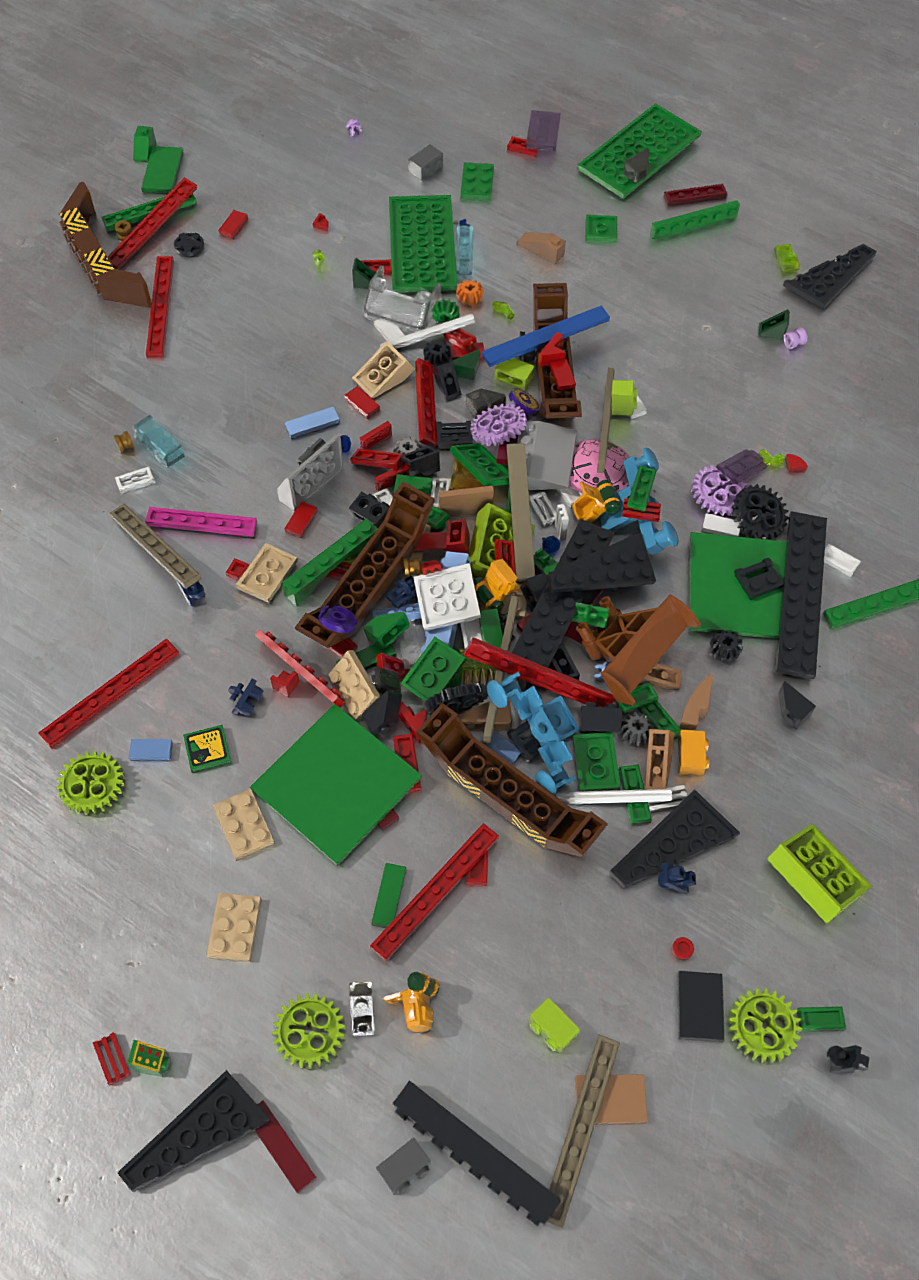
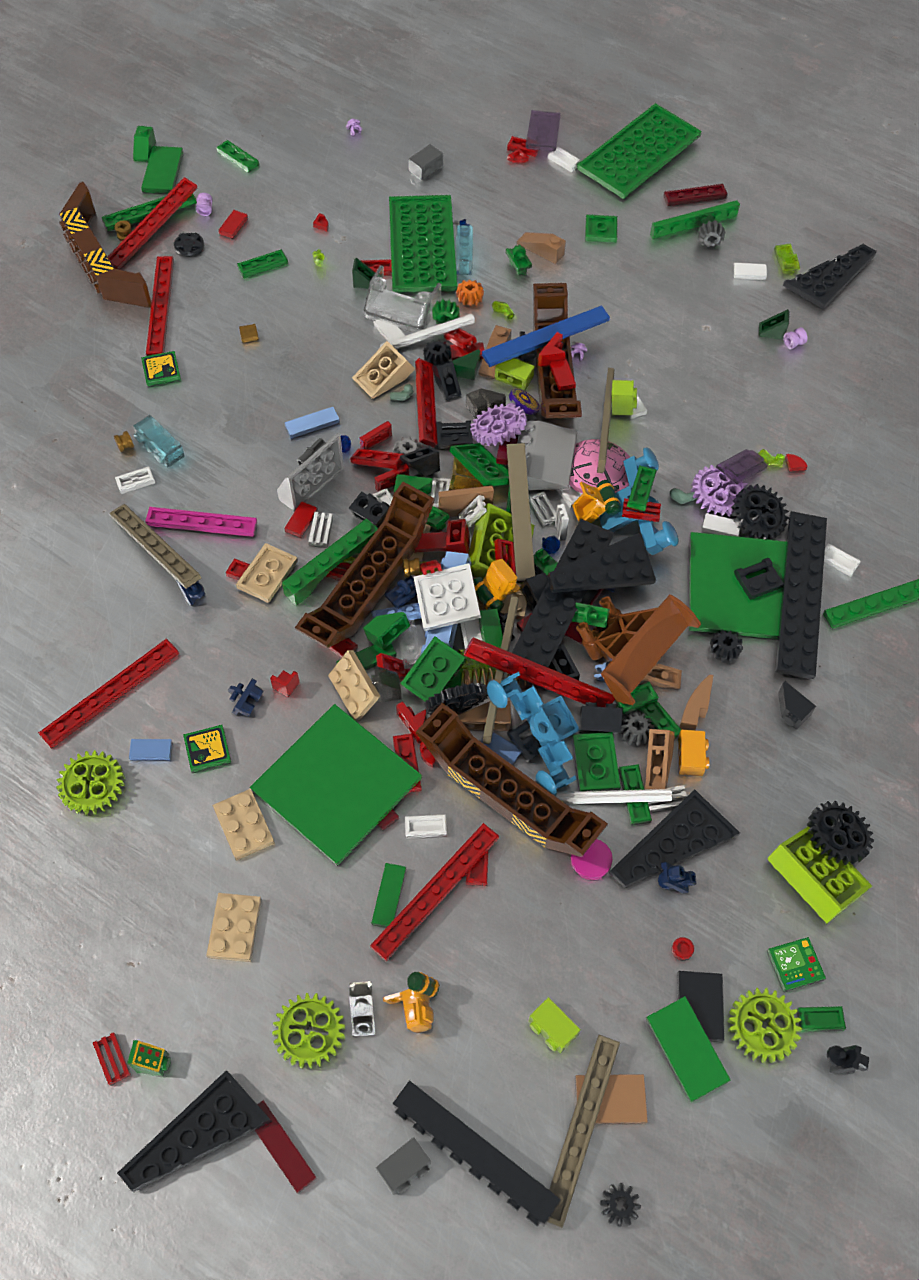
(160, 368): none -> tile
(204, 204): none -> lavender wheel
(237, 156): none -> green tile
(248, 333): none -> pearl gold tile
(262, 263): none -> green tile
(305, 671): plate -> none
(322, 517): none -> white tile
(337, 619): dark purple tile -> none
(362, 402): red tile -> none
(383, 713): black slope -> none
(403, 395): none -> sand green arm
(425, 826): none -> white tile
(426, 755): none -> red tile
(473, 511): none -> white tile
(477, 181): green plate -> none
(498, 336): none -> medium nougat slope
(518, 157): none -> red tile
(519, 259): none -> green hips
(564, 159): none -> white tile
(578, 348): none -> lavender plate
(594, 863): none -> dark pink tile
(628, 1204): none -> black gear
(637, 166): clear smoke slope -> none
(681, 497): none -> sand green arm
(688, 1049): none -> green tile
(711, 233): none -> dark grey gear
(749, 271): none -> white tile
(796, 964): none -> green tile
(840, 832): none -> black gear

